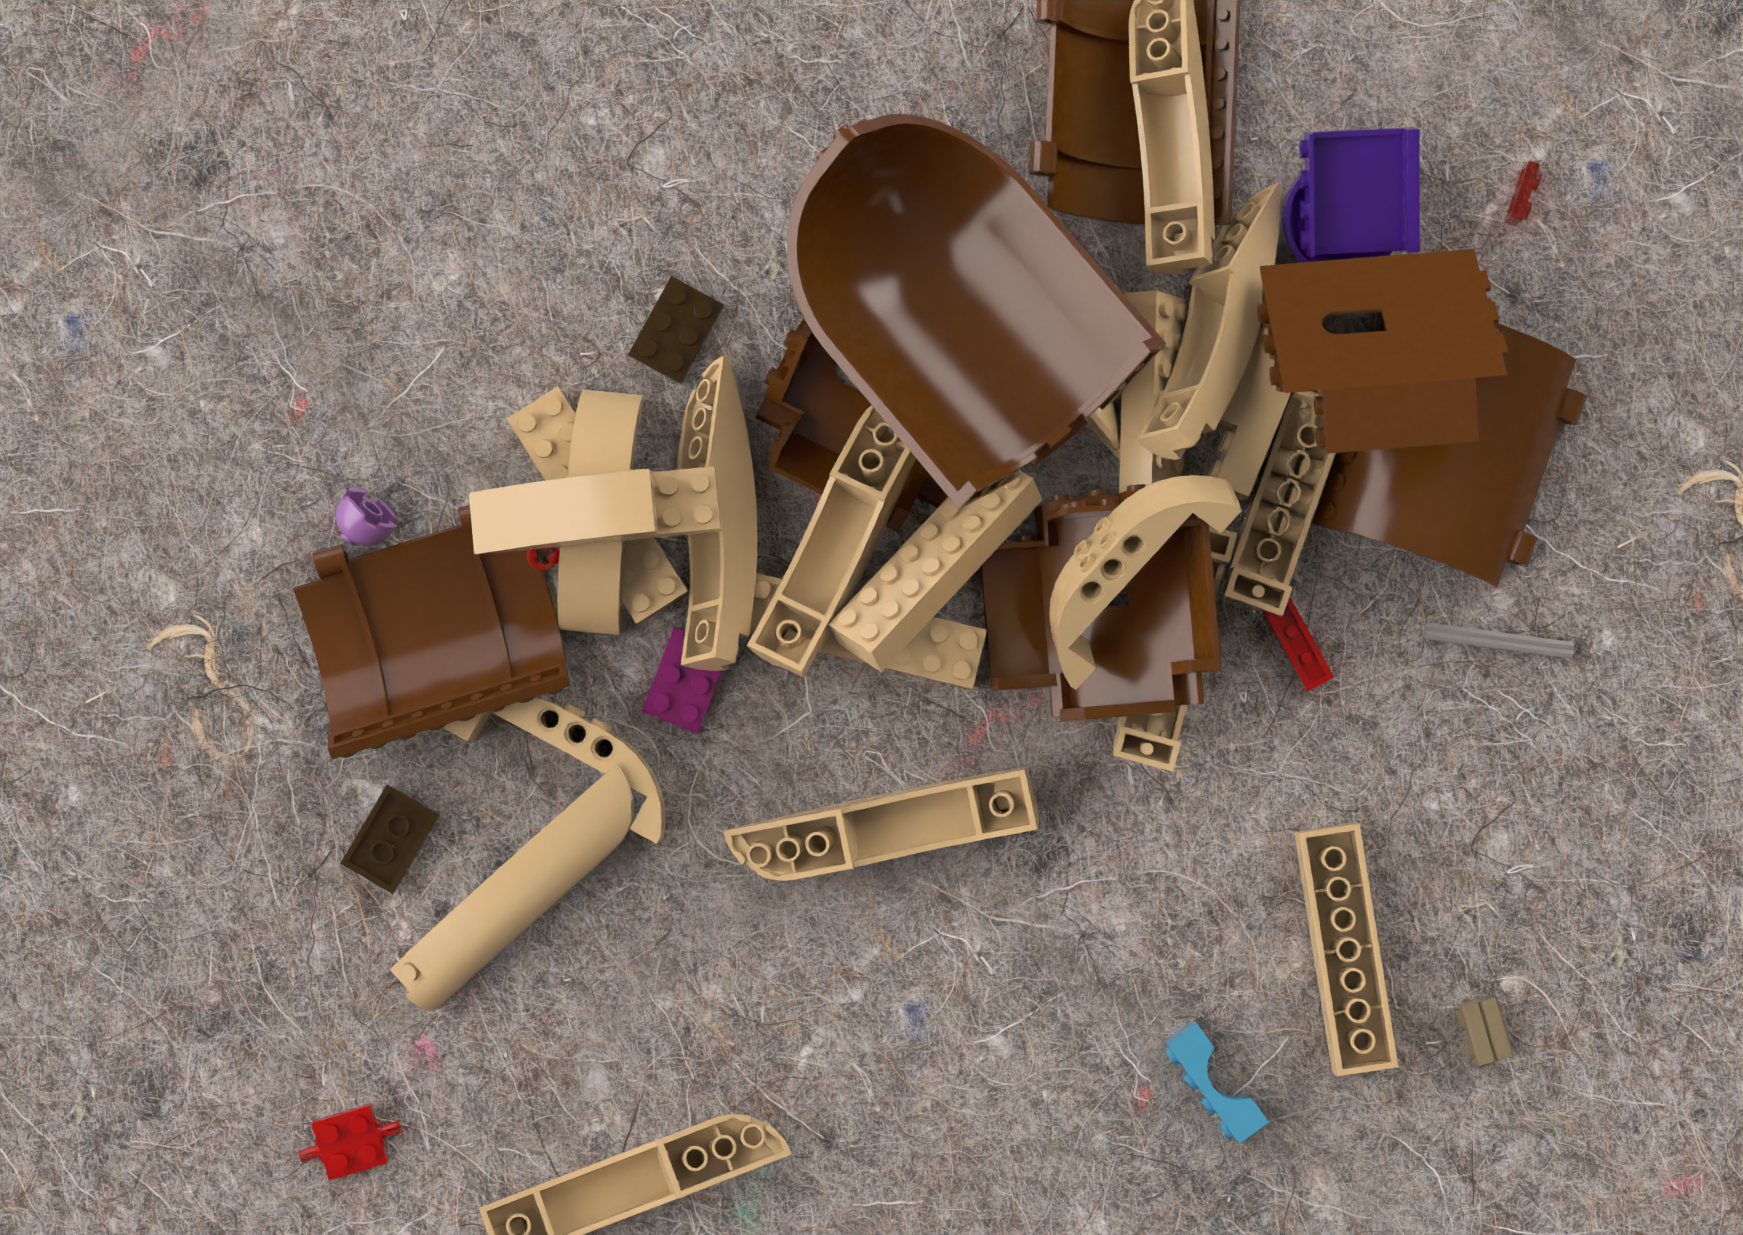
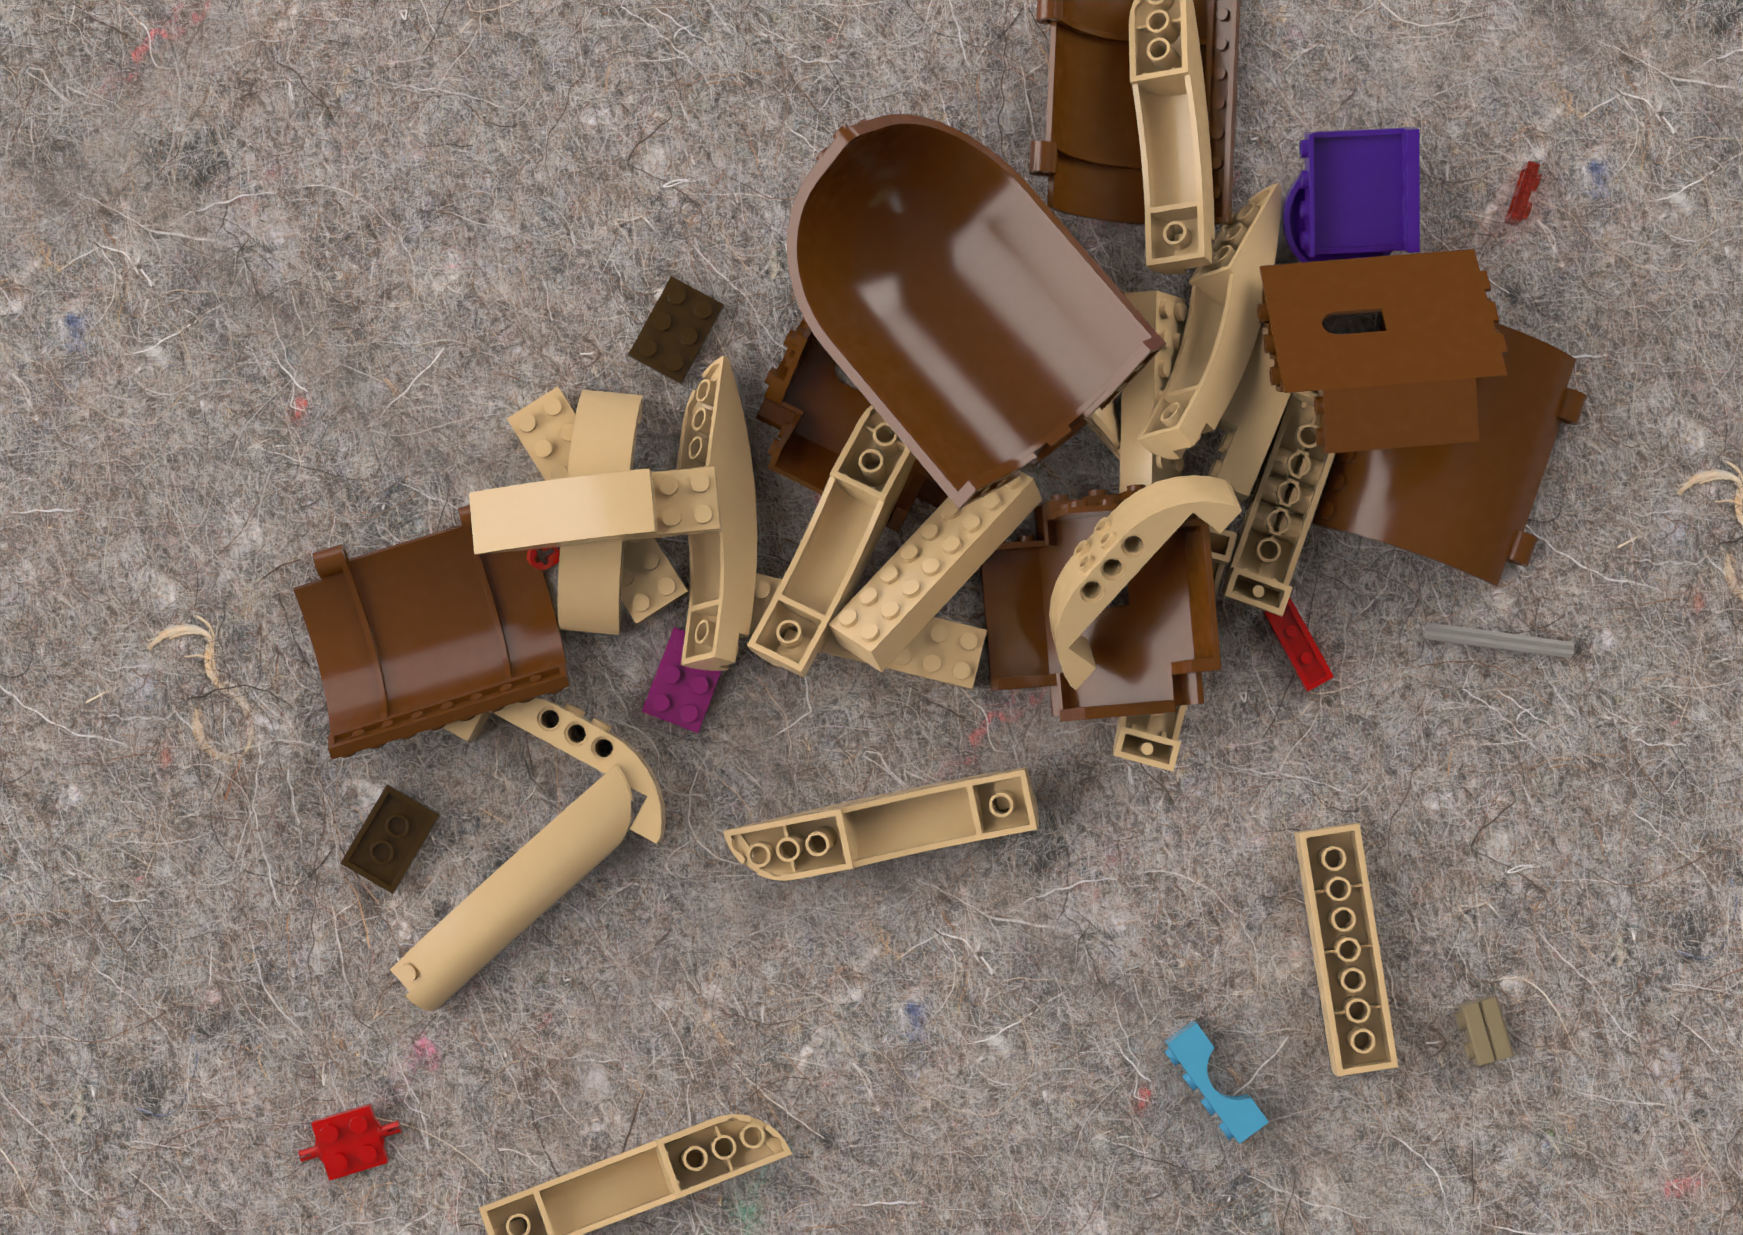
(363, 520): medium lavender cylinder -> none

